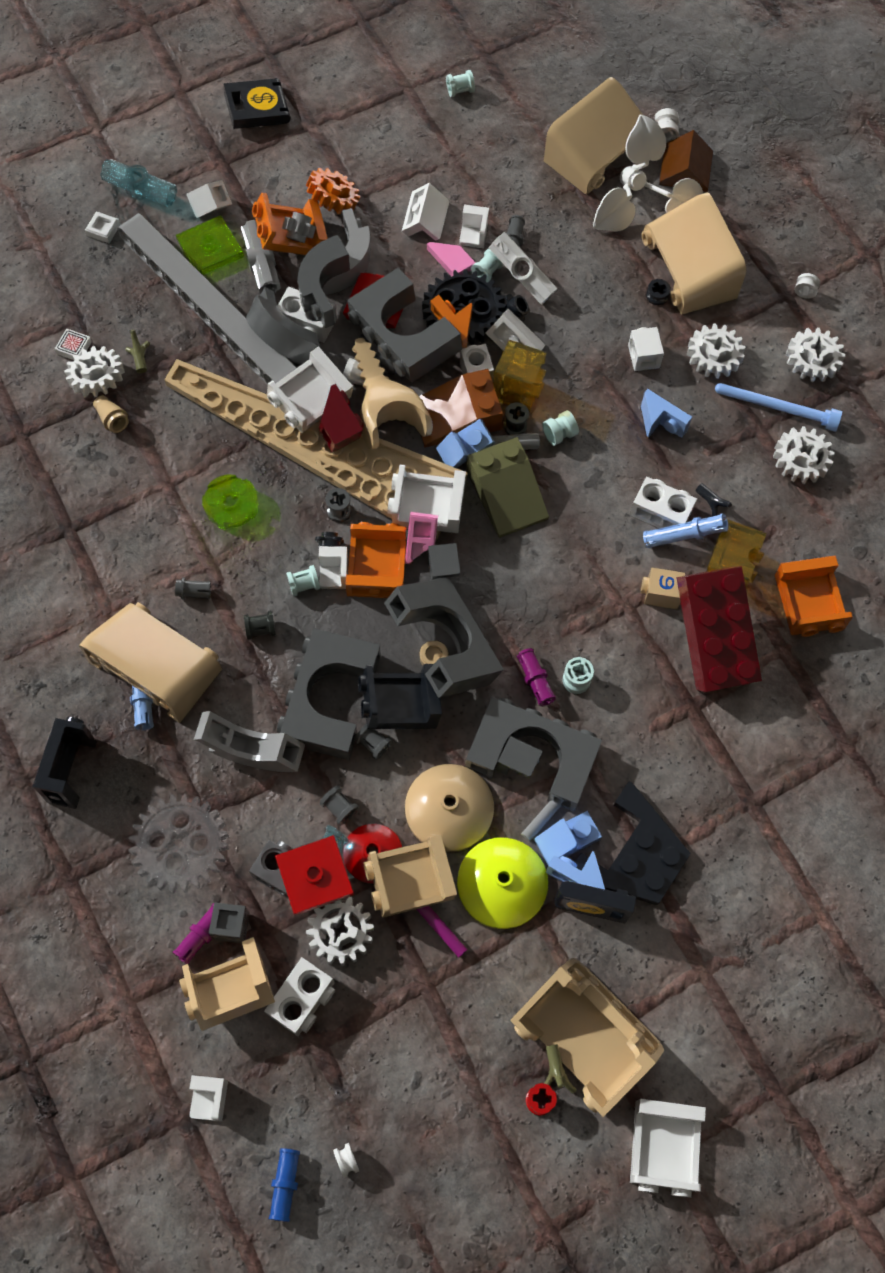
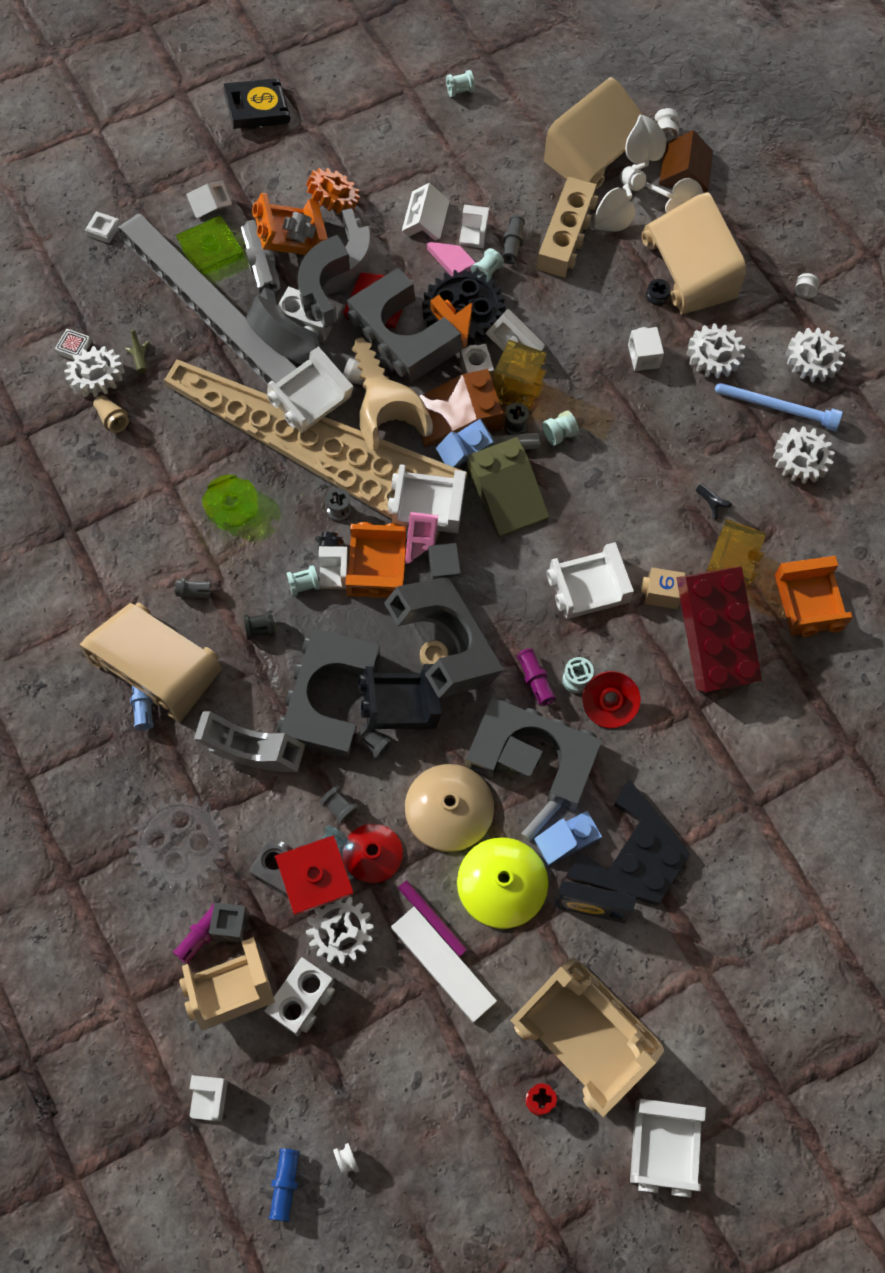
(58, 760): black panel -> none
(138, 182): clear light blue piece -> none
(339, 424): dark red slope -> none
(410, 877): tan panel -> none
(443, 964): none -> white tile
(511, 255): white piece -> none
(517, 306): black plate -> none
(556, 1069): olive bar -> none
(566, 227): none -> tan brick
(566, 870): light blue slope -> none
(590, 582): none -> white panel
(615, 712): none -> red dish
(659, 411): light blue slope -> none
(659, 512): white brick -> none
(694, 529): light blue pin -> none

